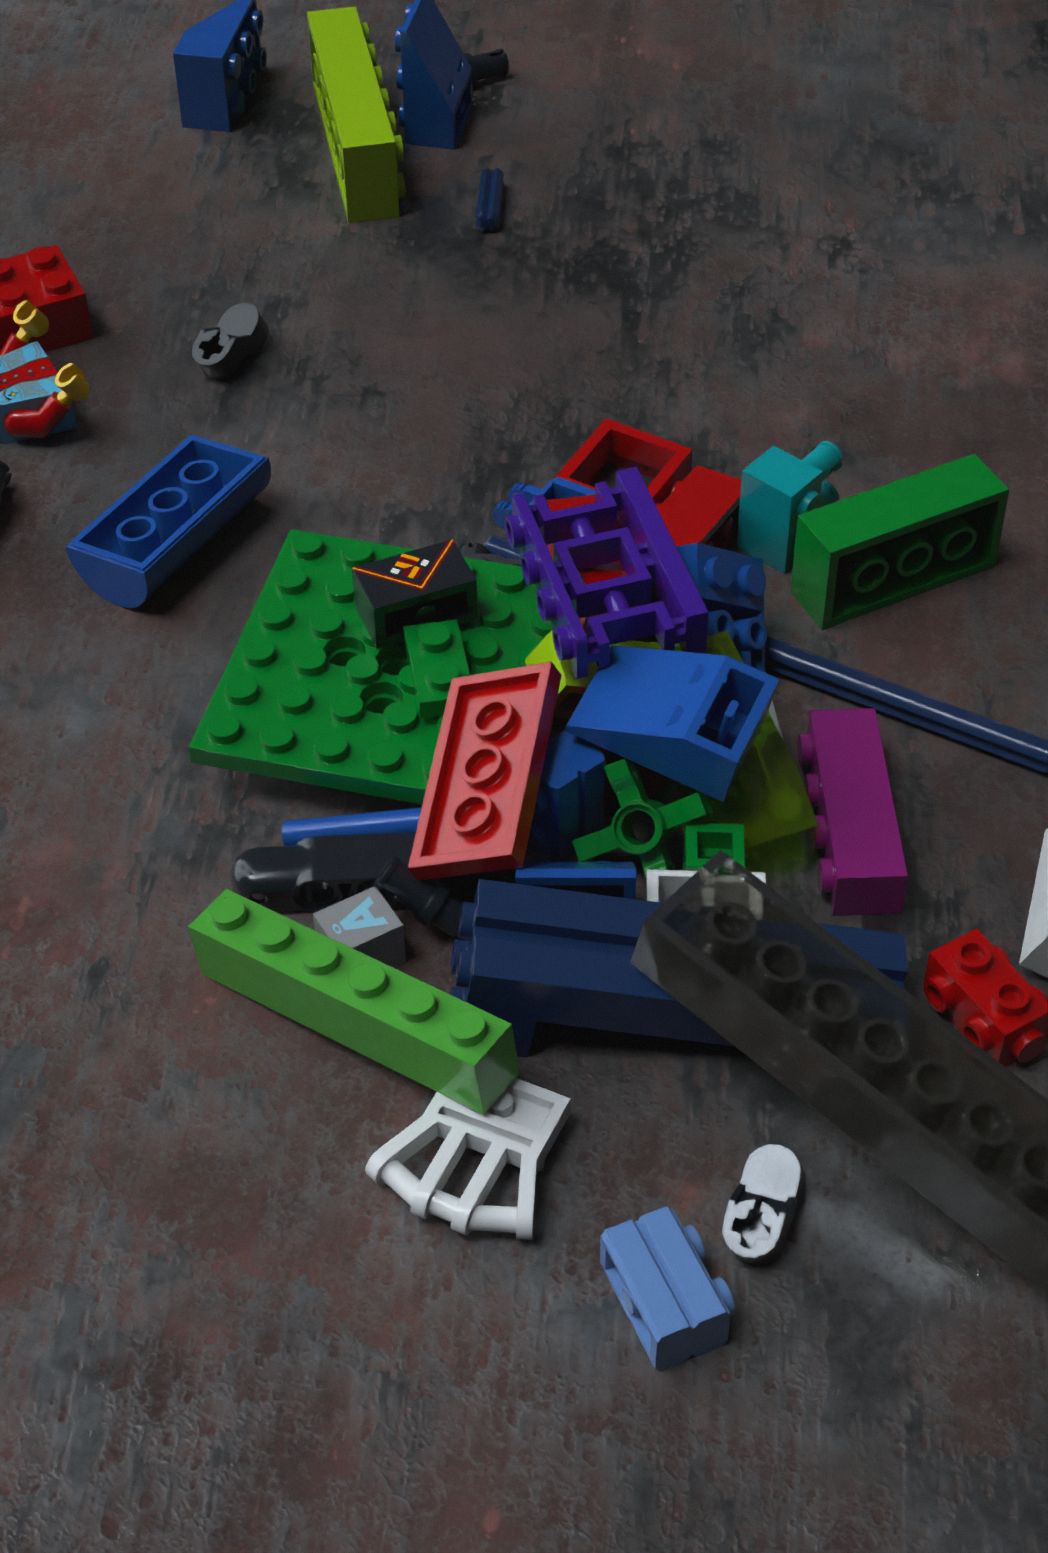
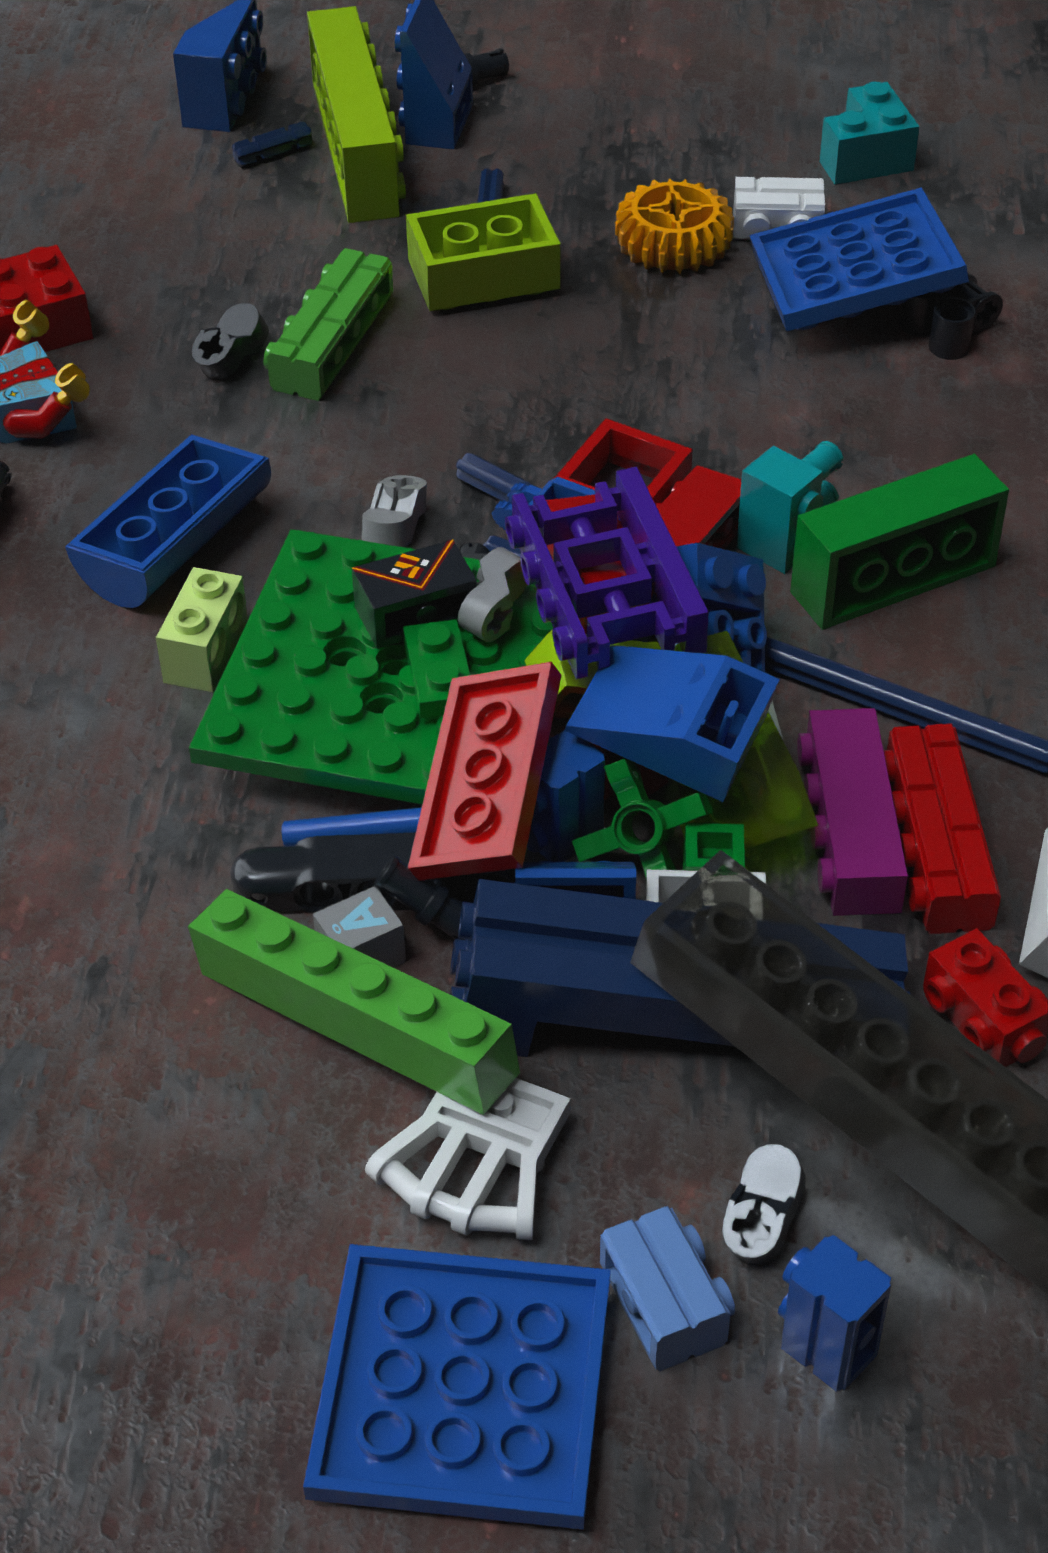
(202, 629): none -> yellowish green brick
(272, 144): none -> dark blue axle
(329, 324): none -> bright green brick
(395, 510): none -> light grey piece
(461, 1387): none -> blue plate
(483, 252): none -> lime brick
(487, 476): none -> dark blue axle
(488, 606): none -> light grey piece
(674, 225): none -> light orange gear
(775, 203): none -> white brick
(833, 1311): none -> blue brick
(857, 259): none -> blue plate
(870, 137): none -> teal brick
(941, 830): none -> red brick
(951, 317): none -> black piece

